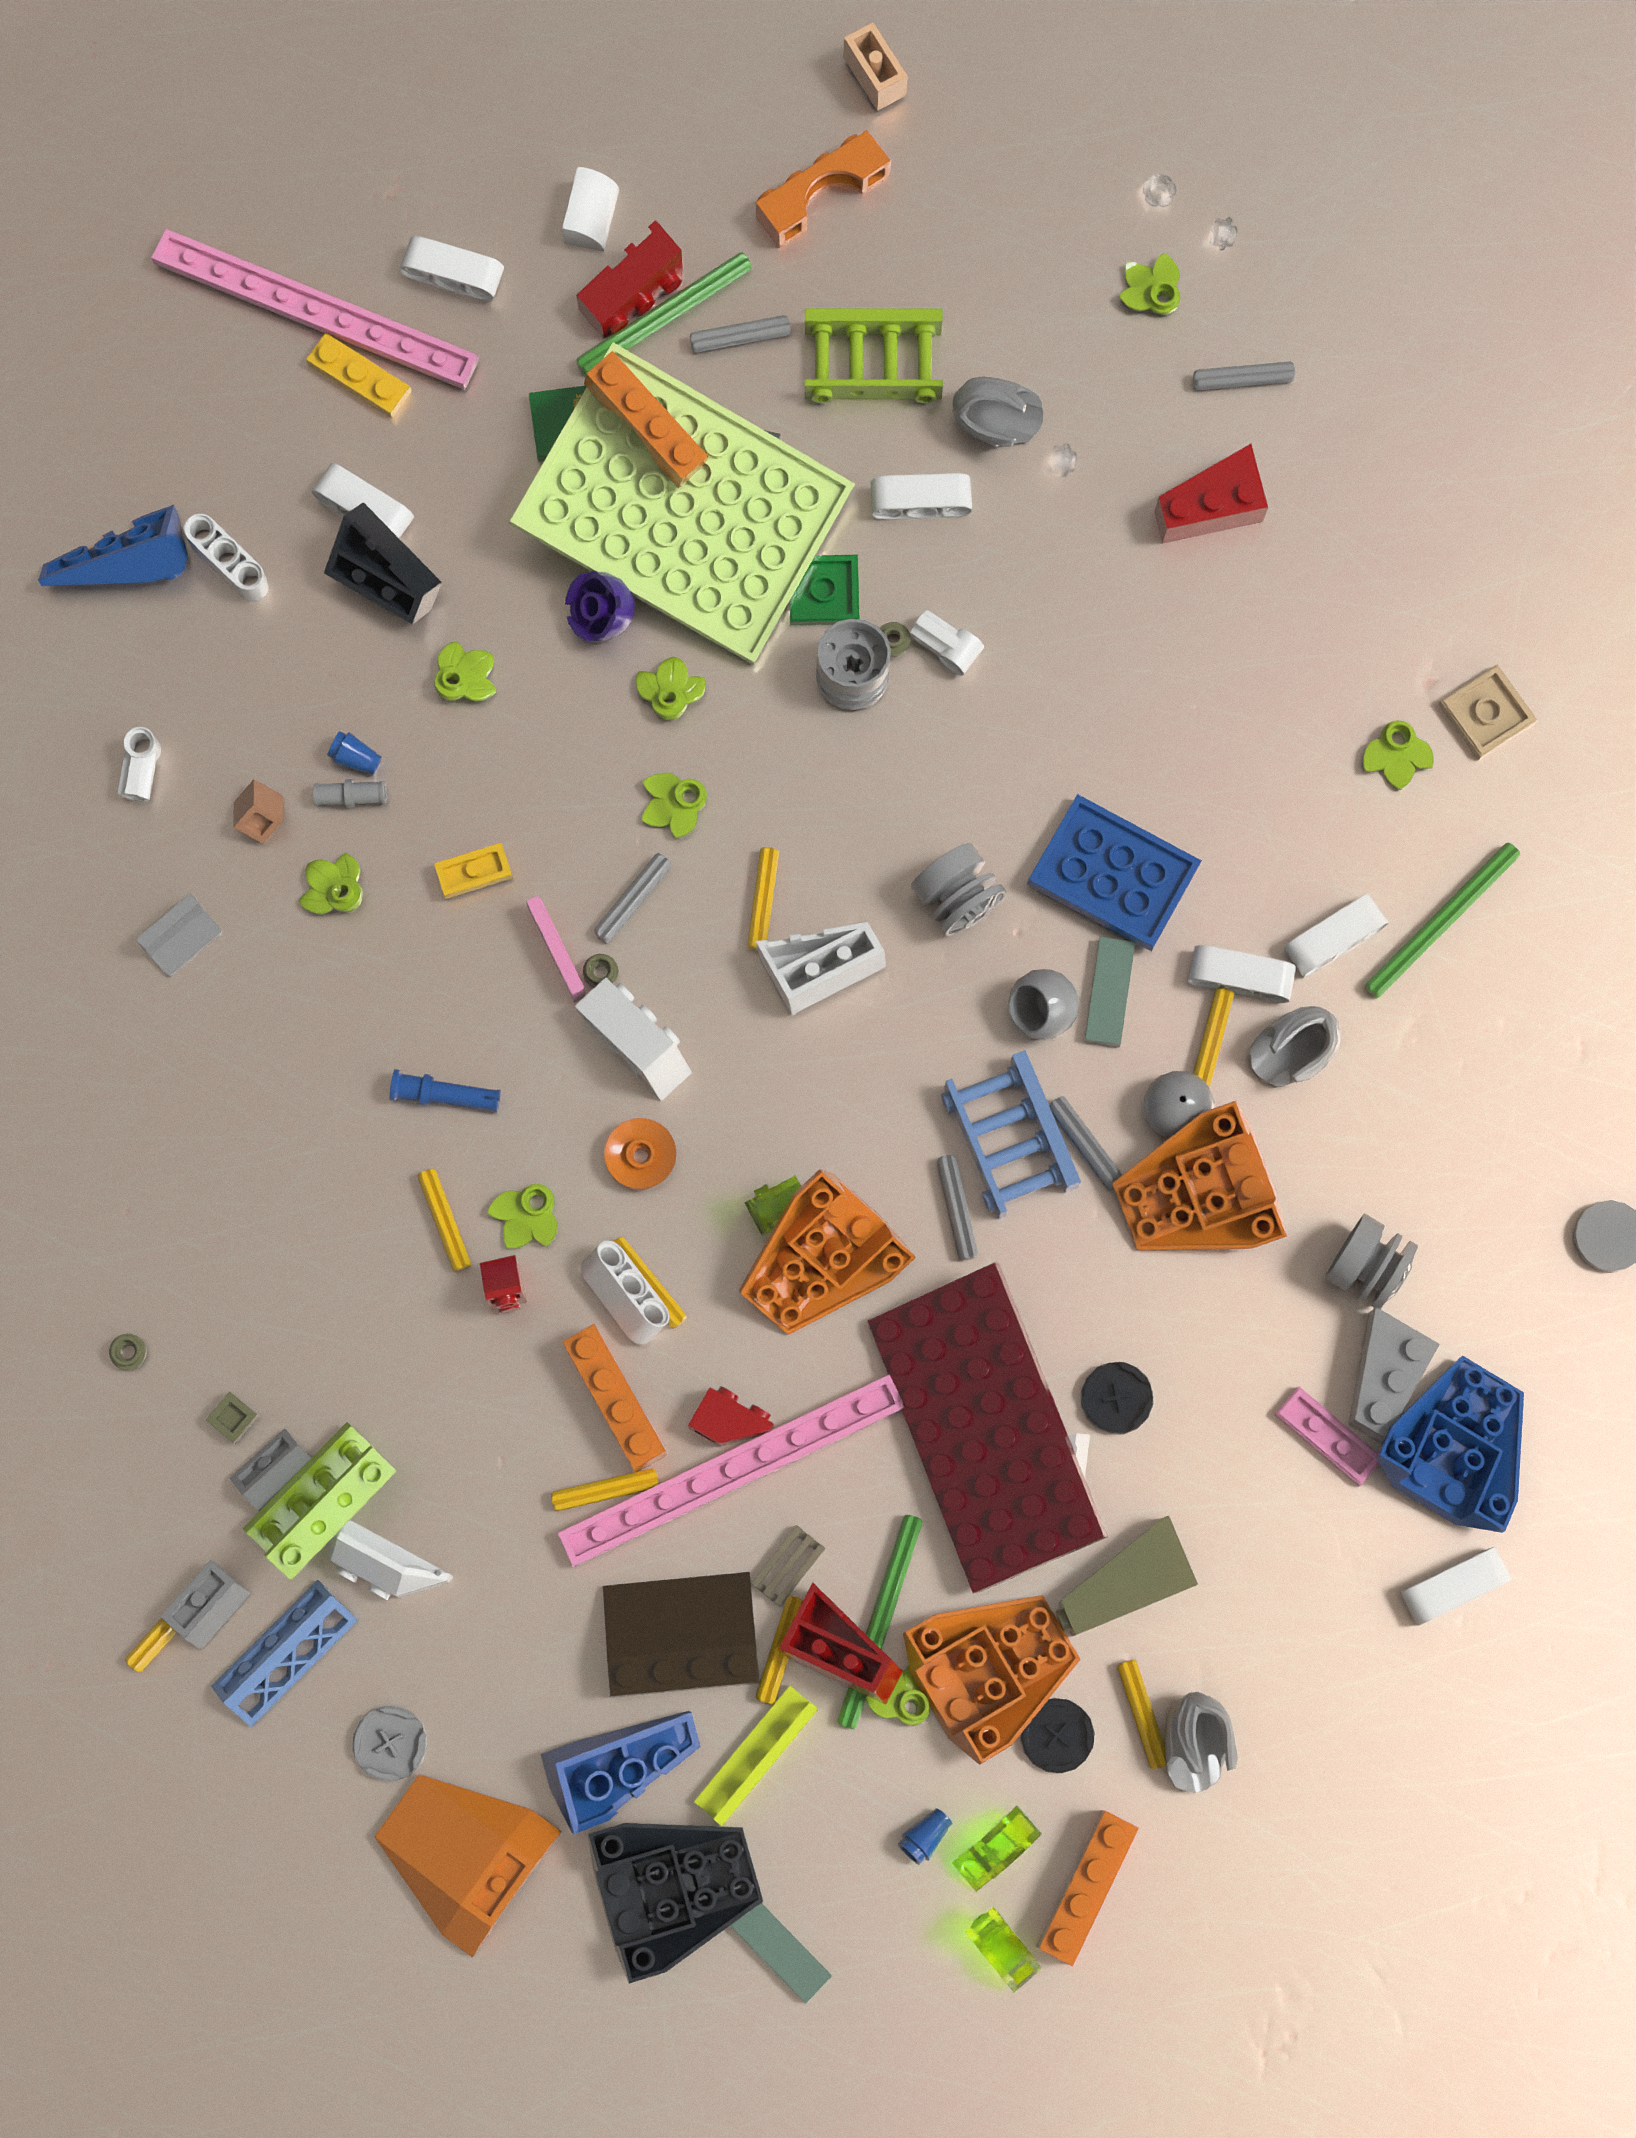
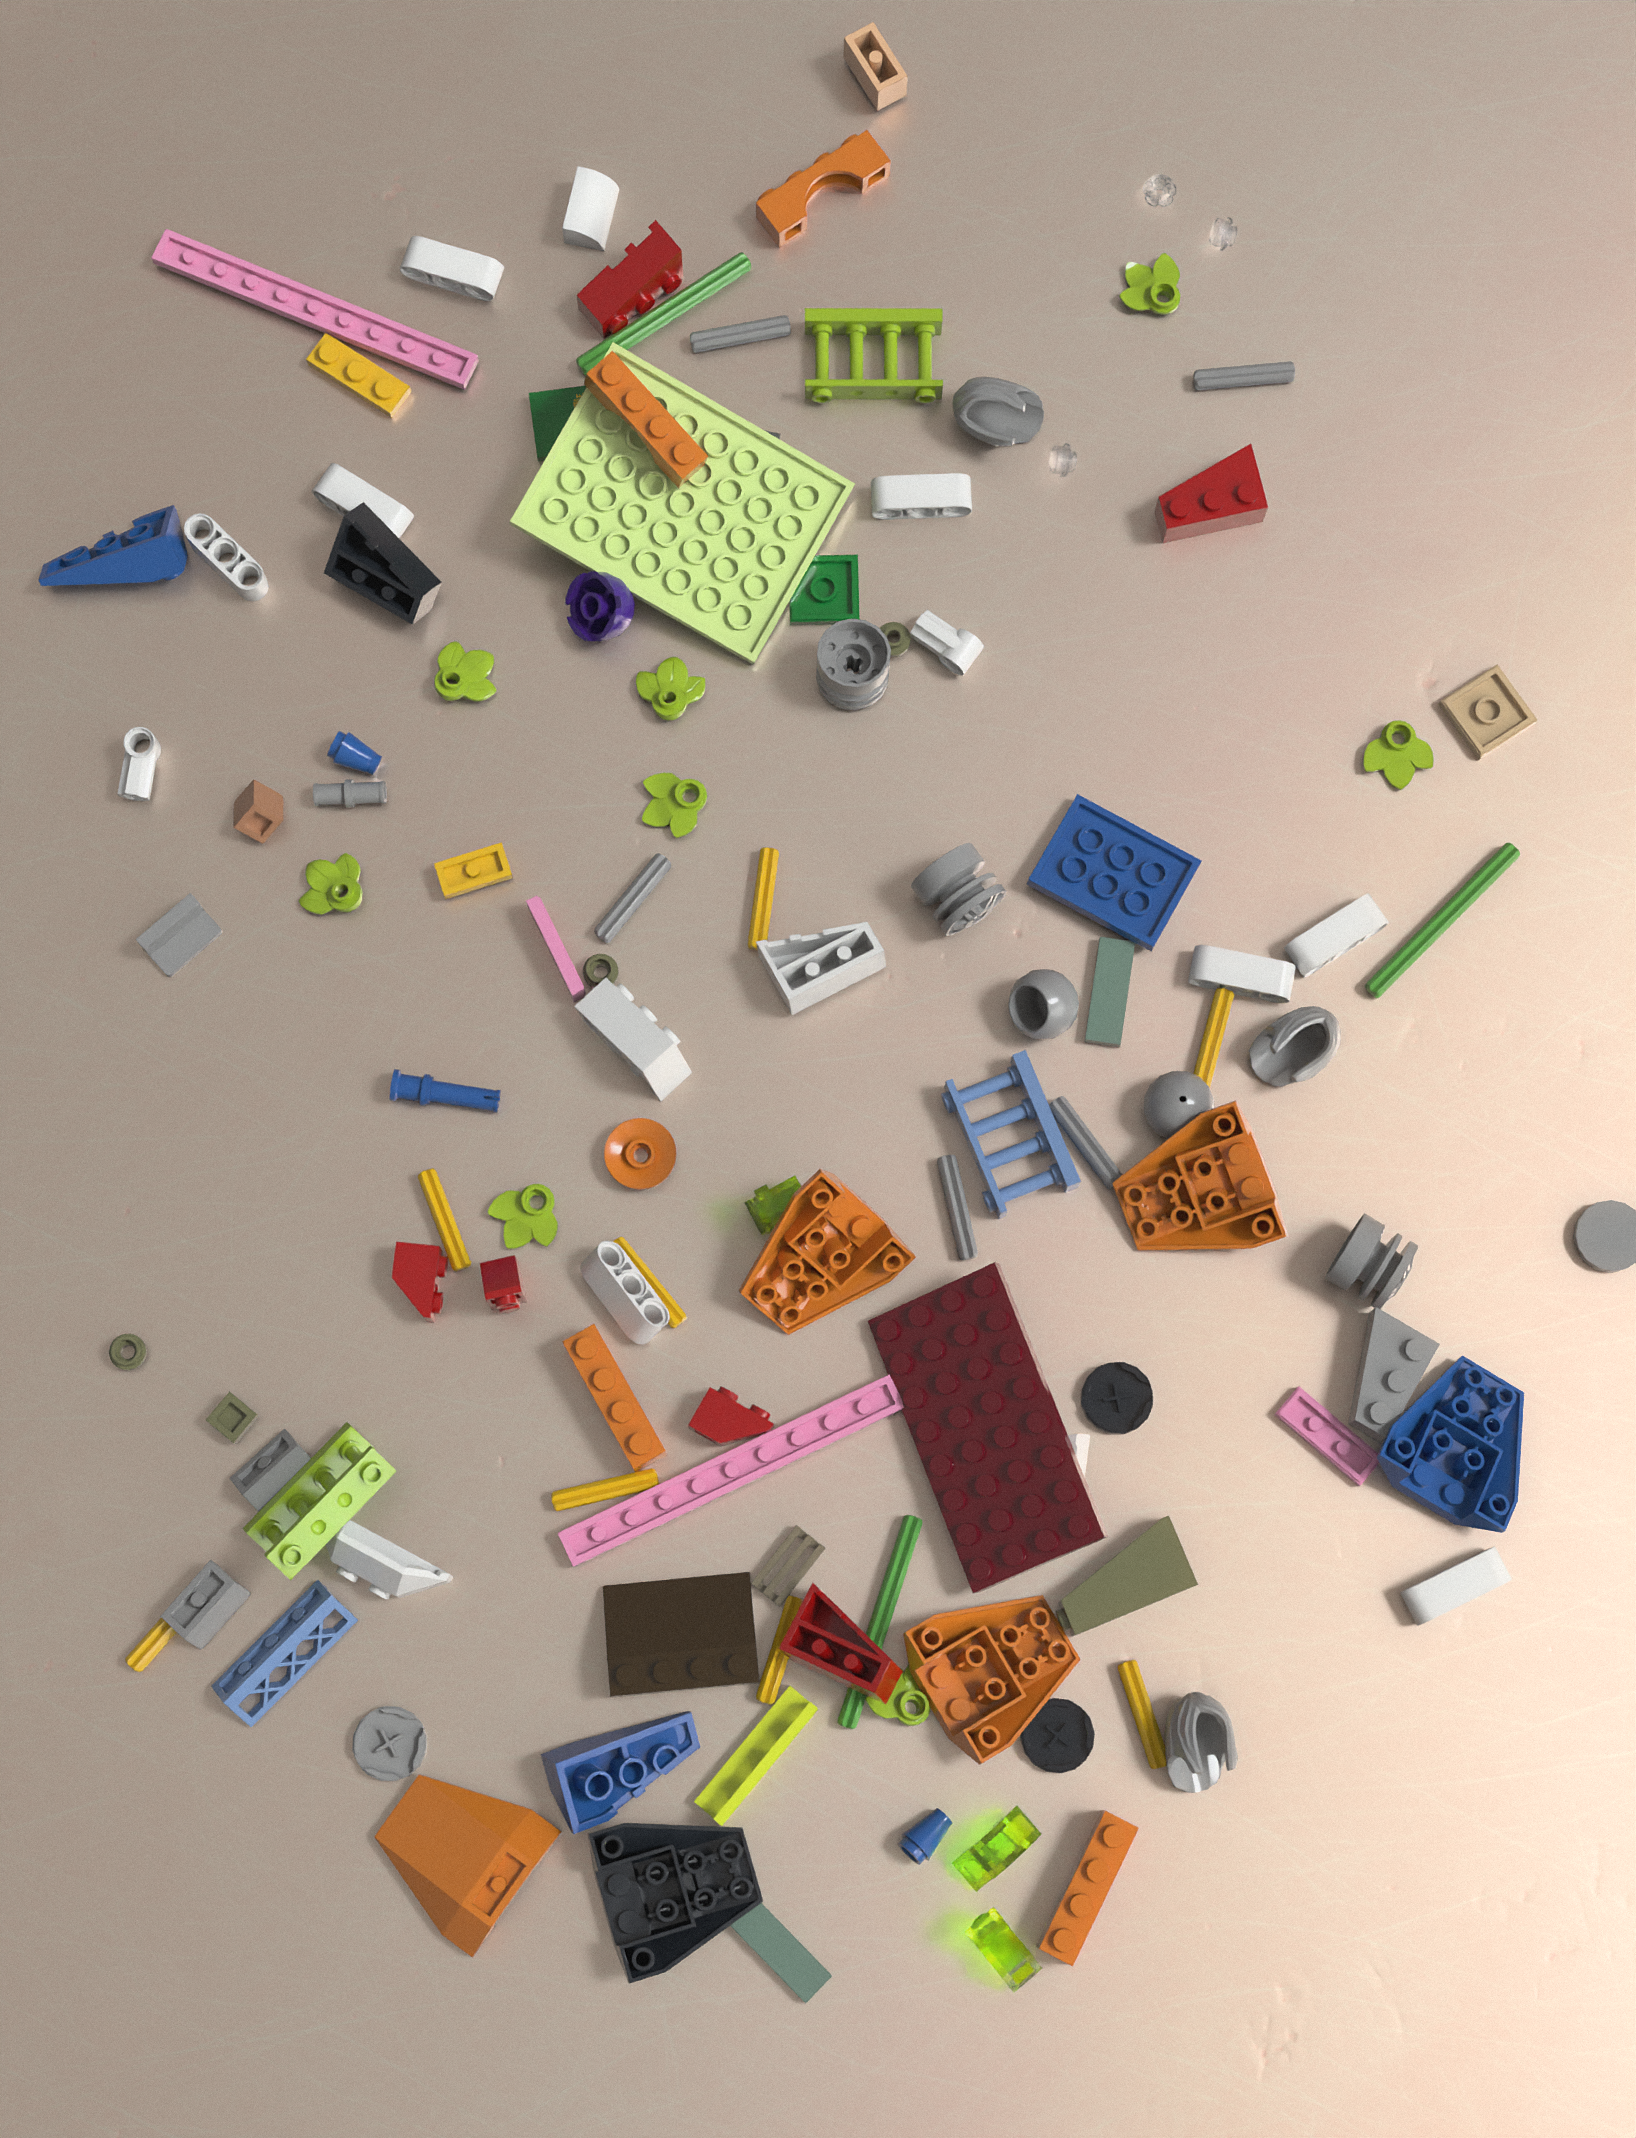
(418, 1273): none -> red slope

